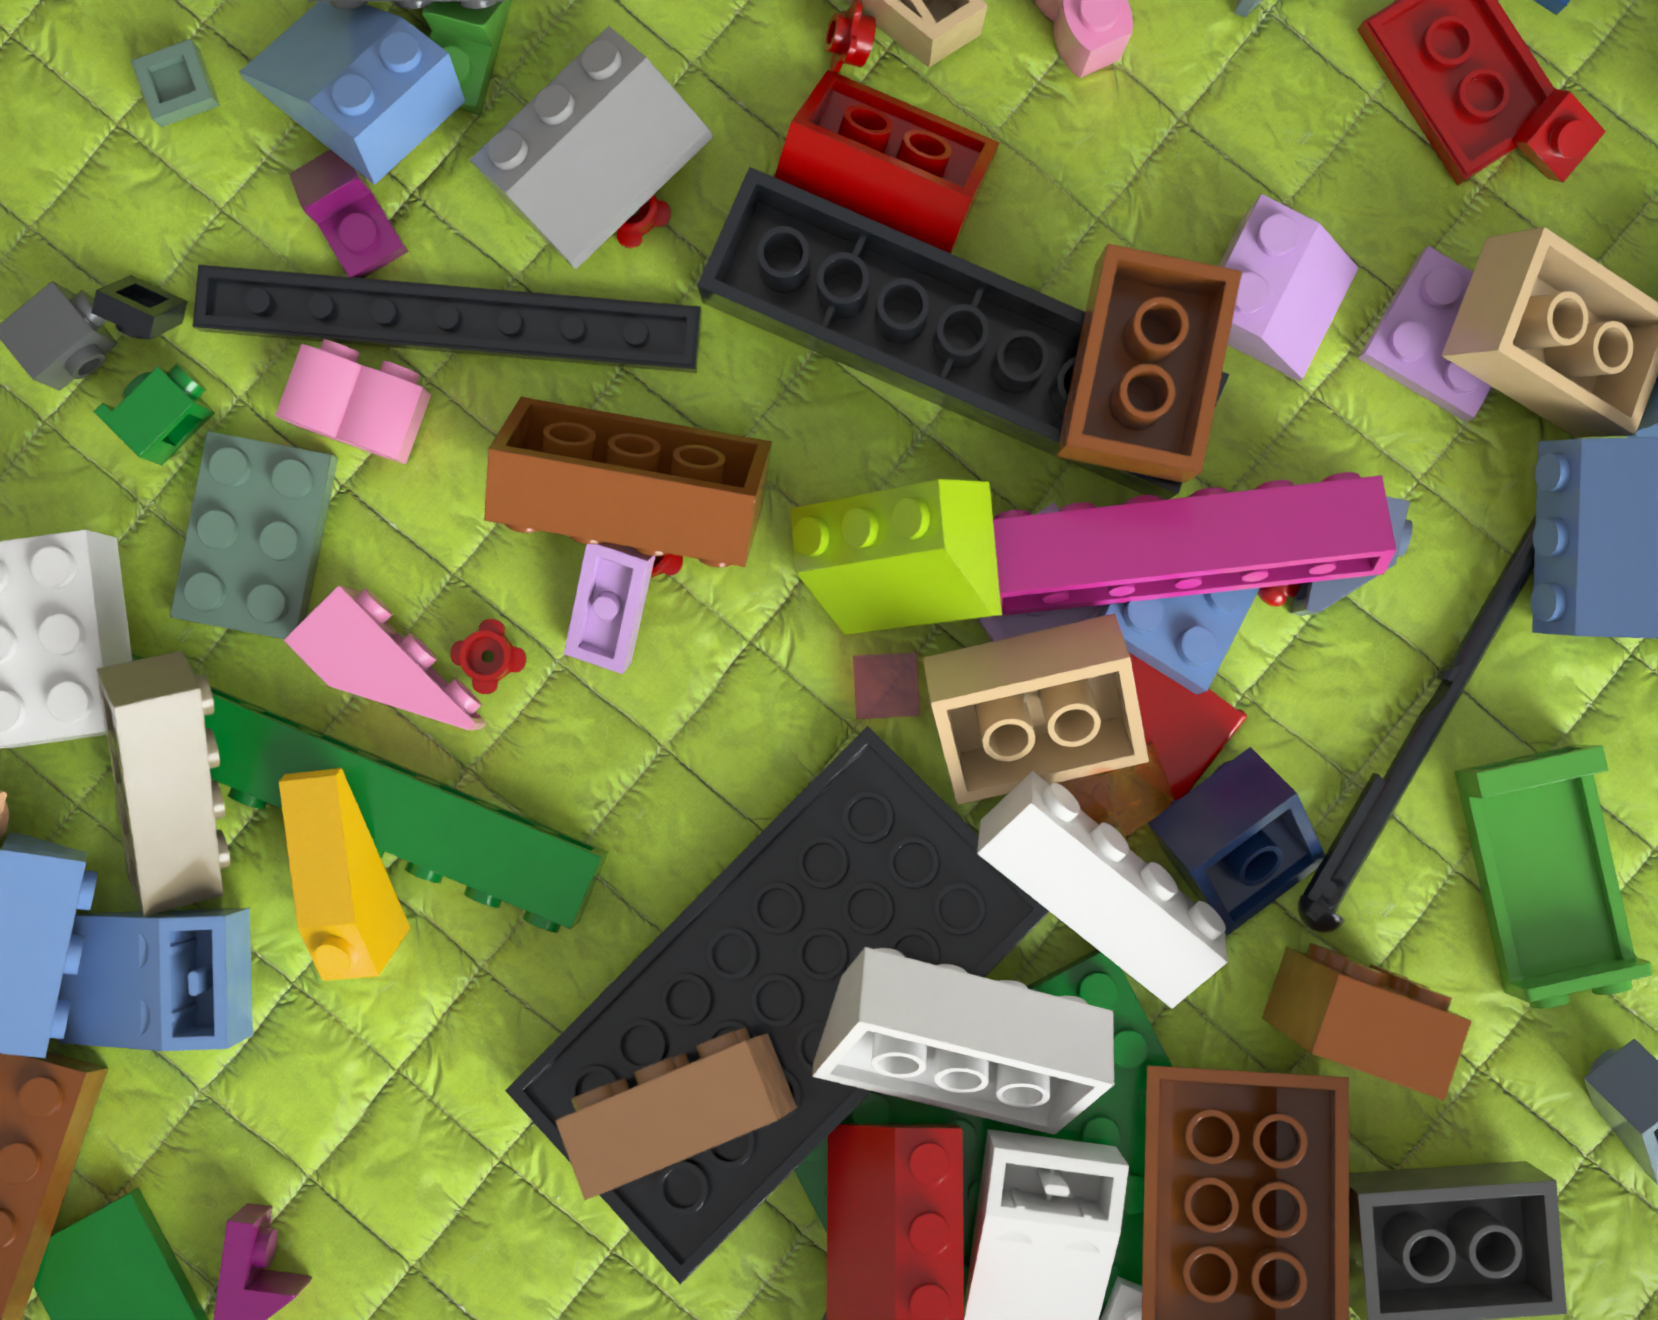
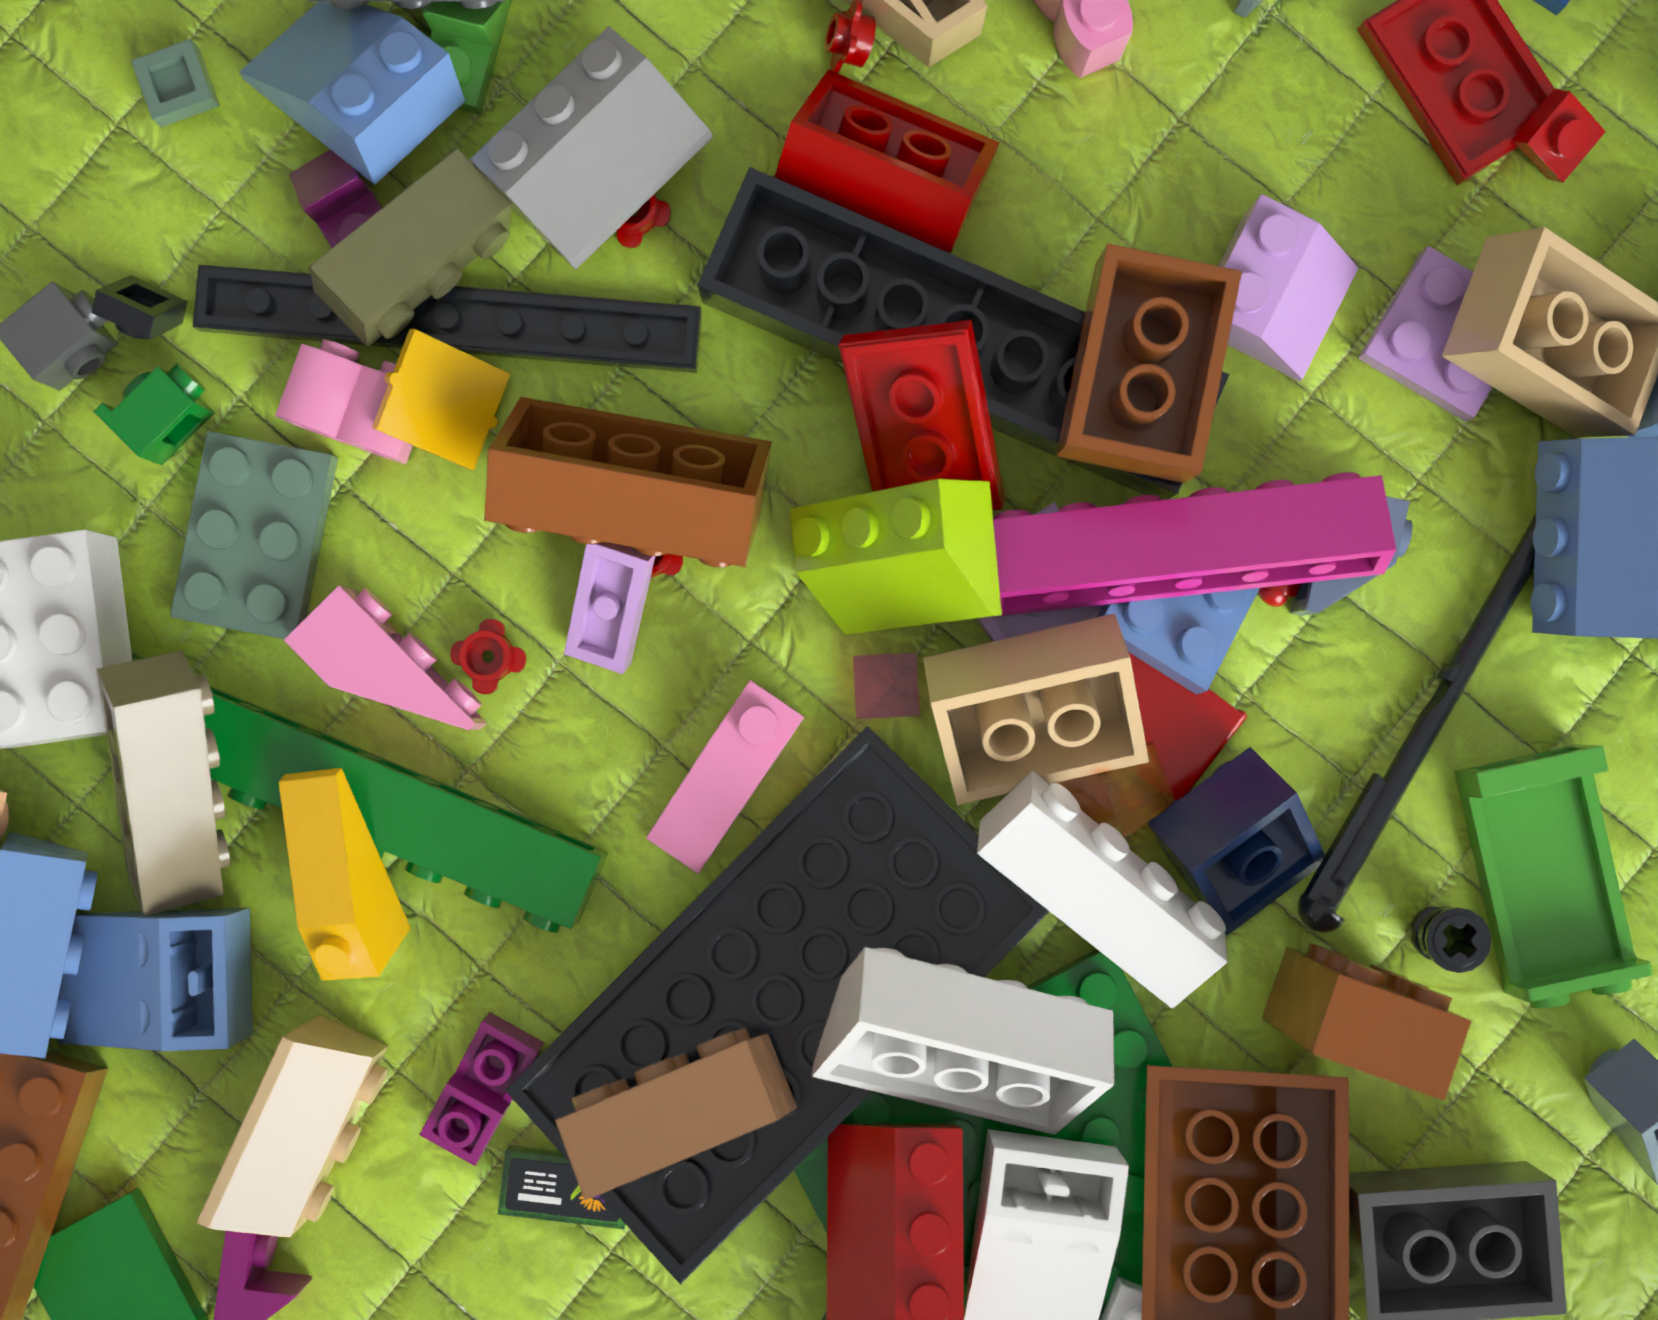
(296, 1130): none -> slope
(412, 249): none -> olive brick
(441, 400): none -> yellow piece
(476, 1093): none -> magenta slope
(545, 1188): none -> tile
(725, 776): none -> bright pink slope
(921, 406): none -> red tile
(1468, 931): none -> black bush

